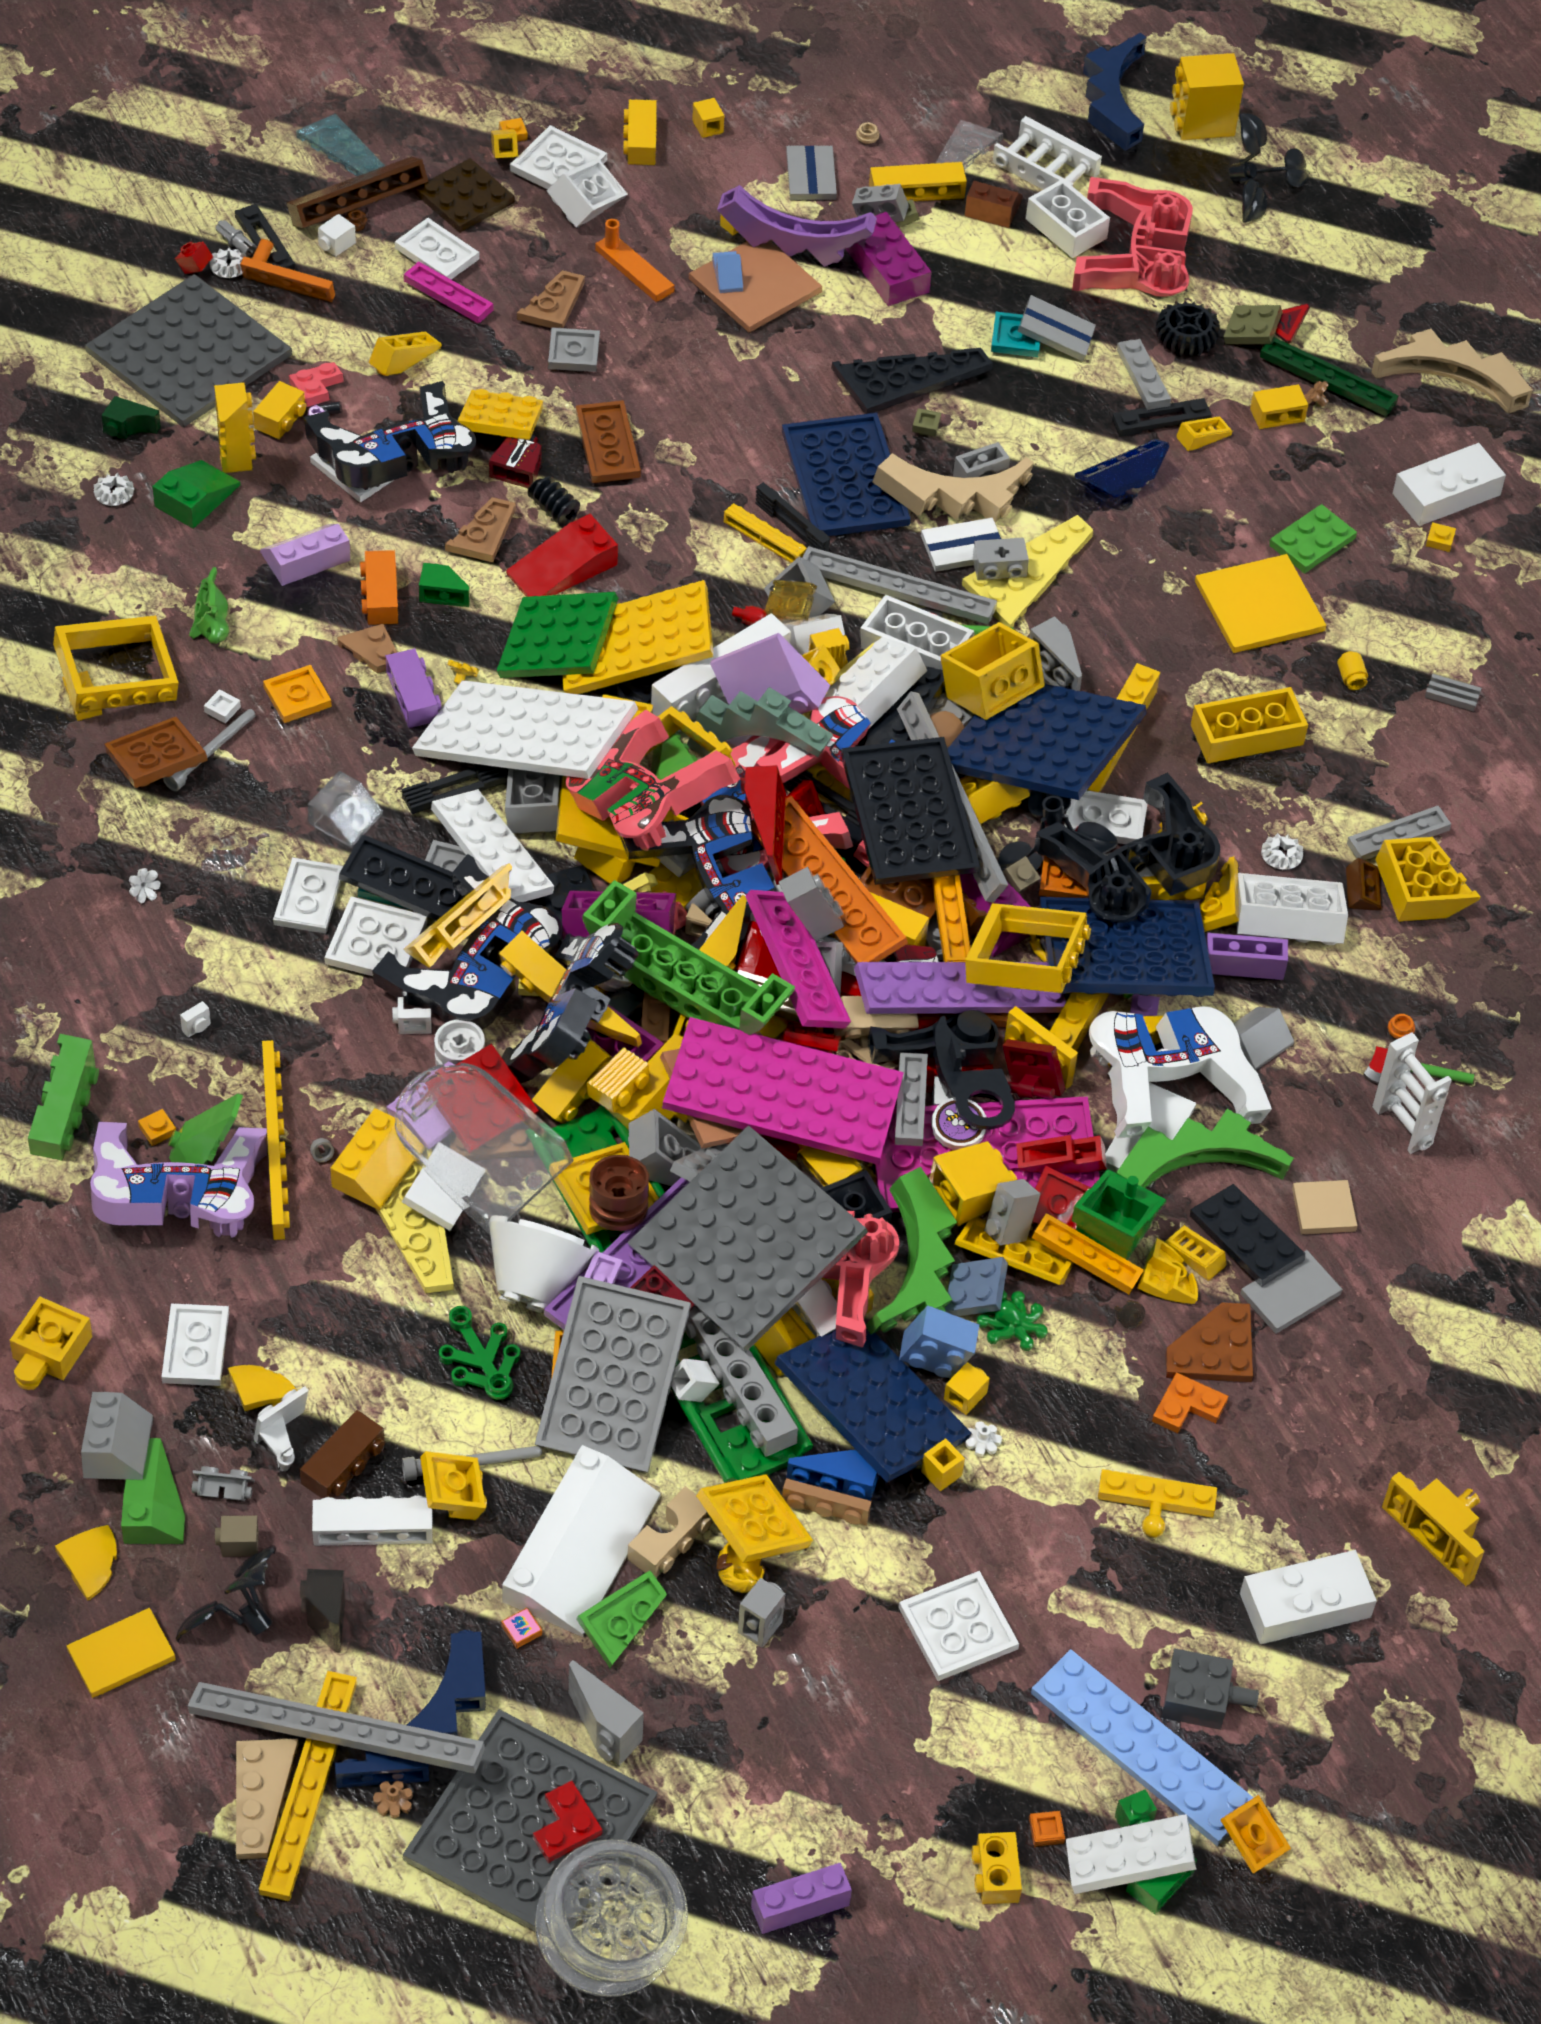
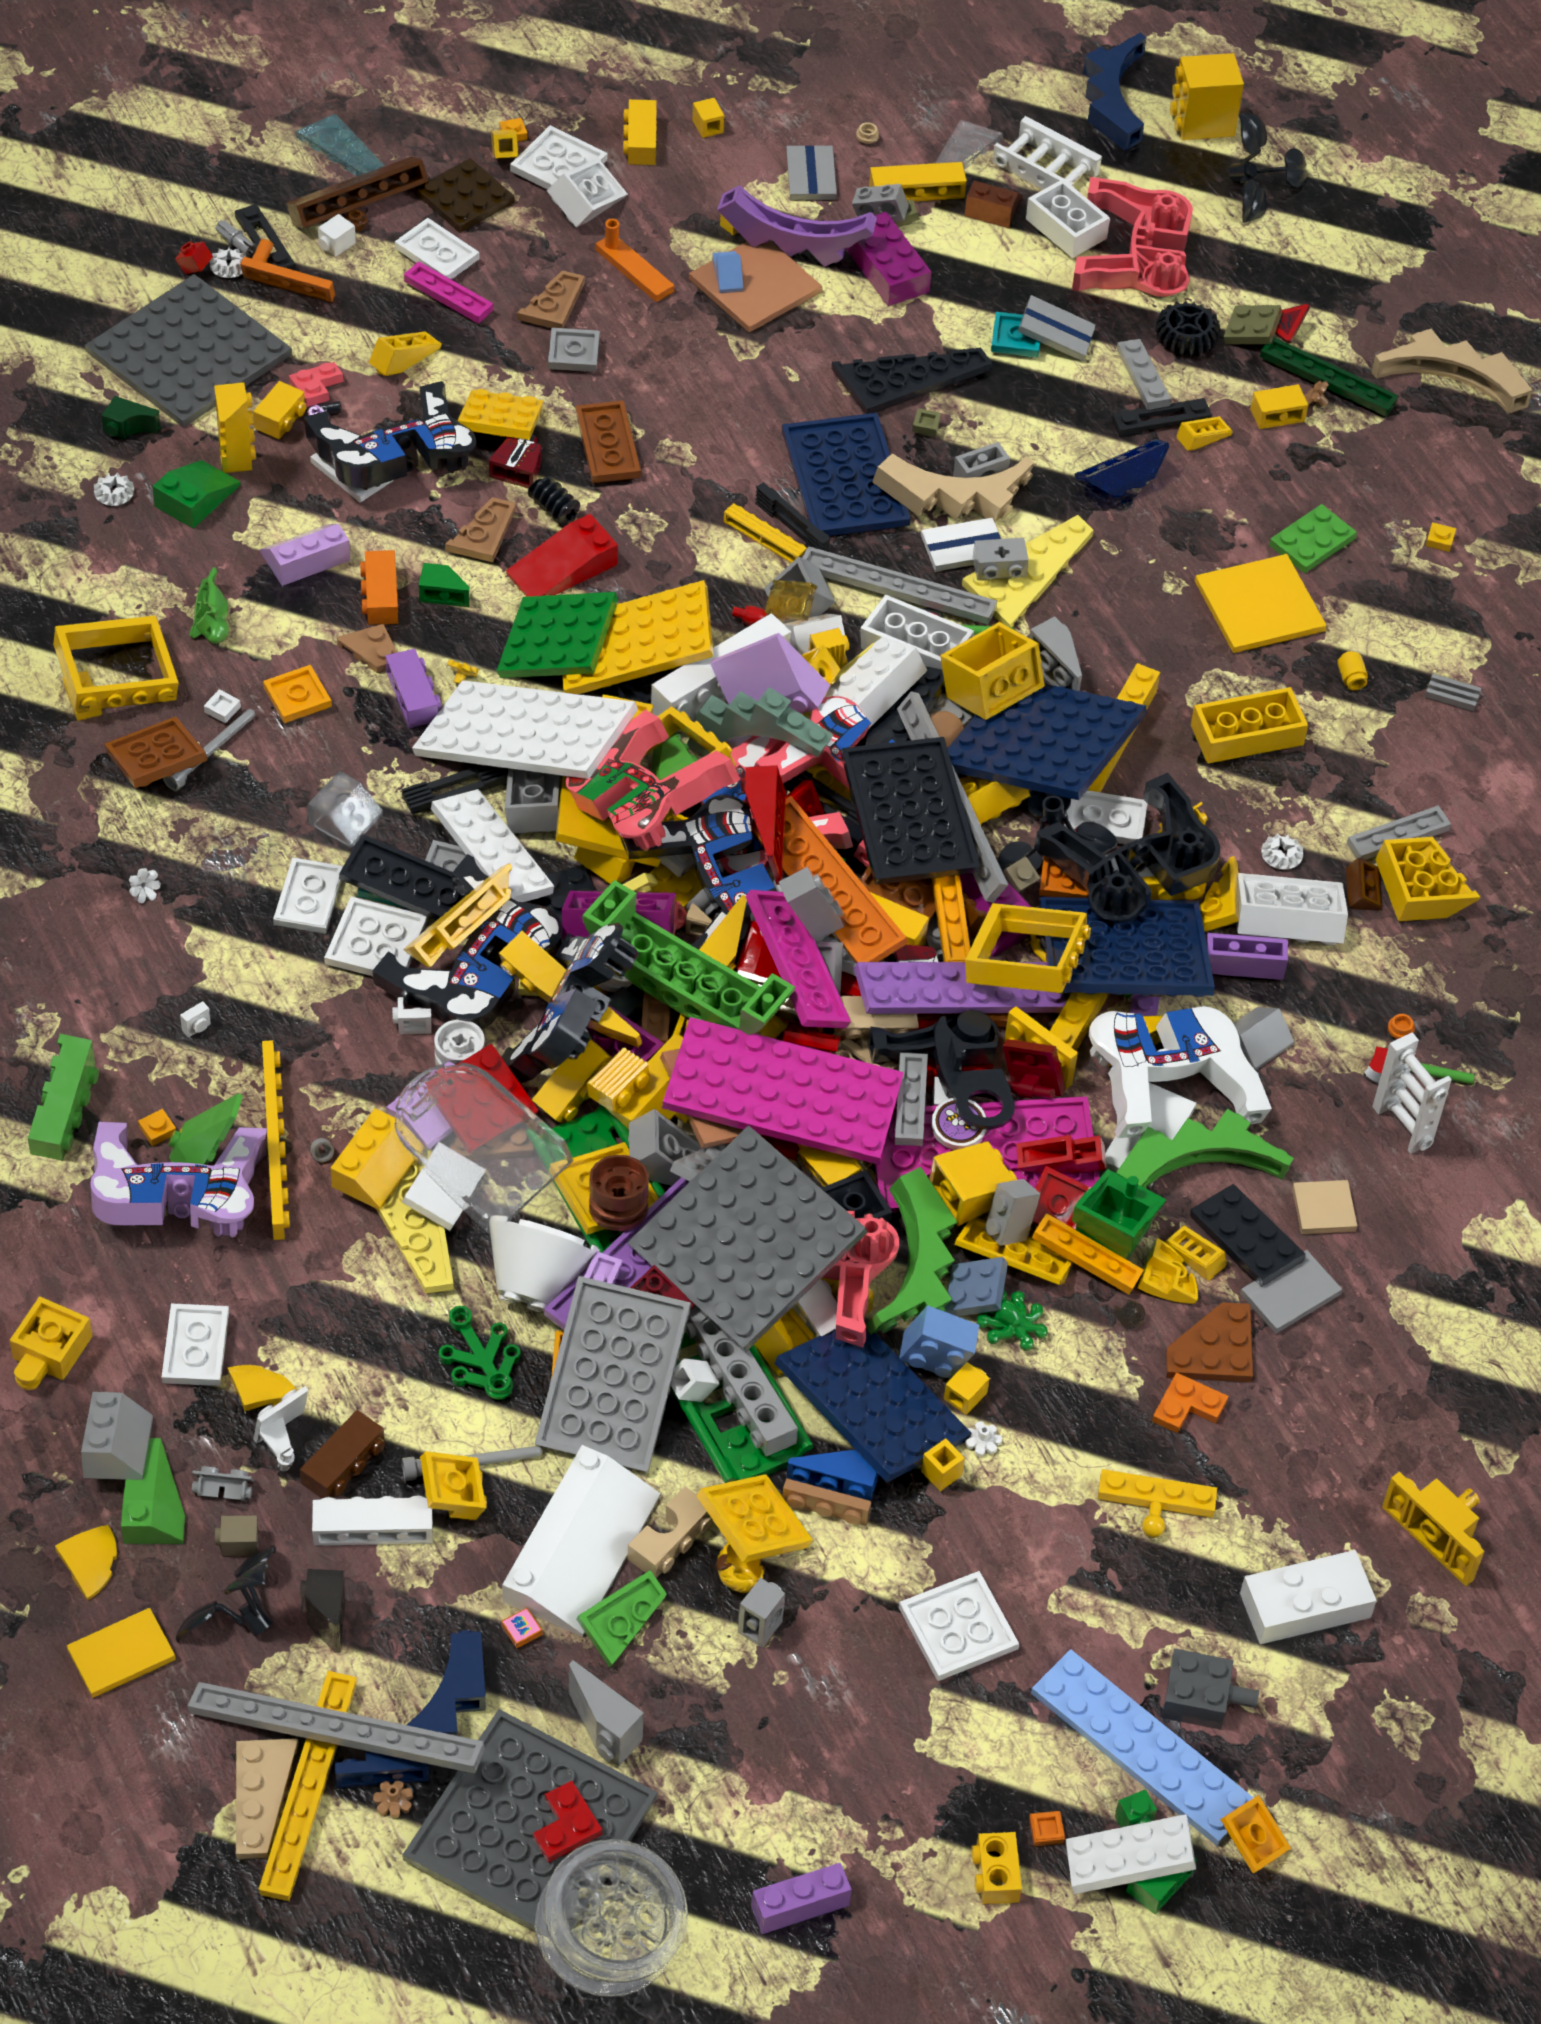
(1449, 484): white brick -> none

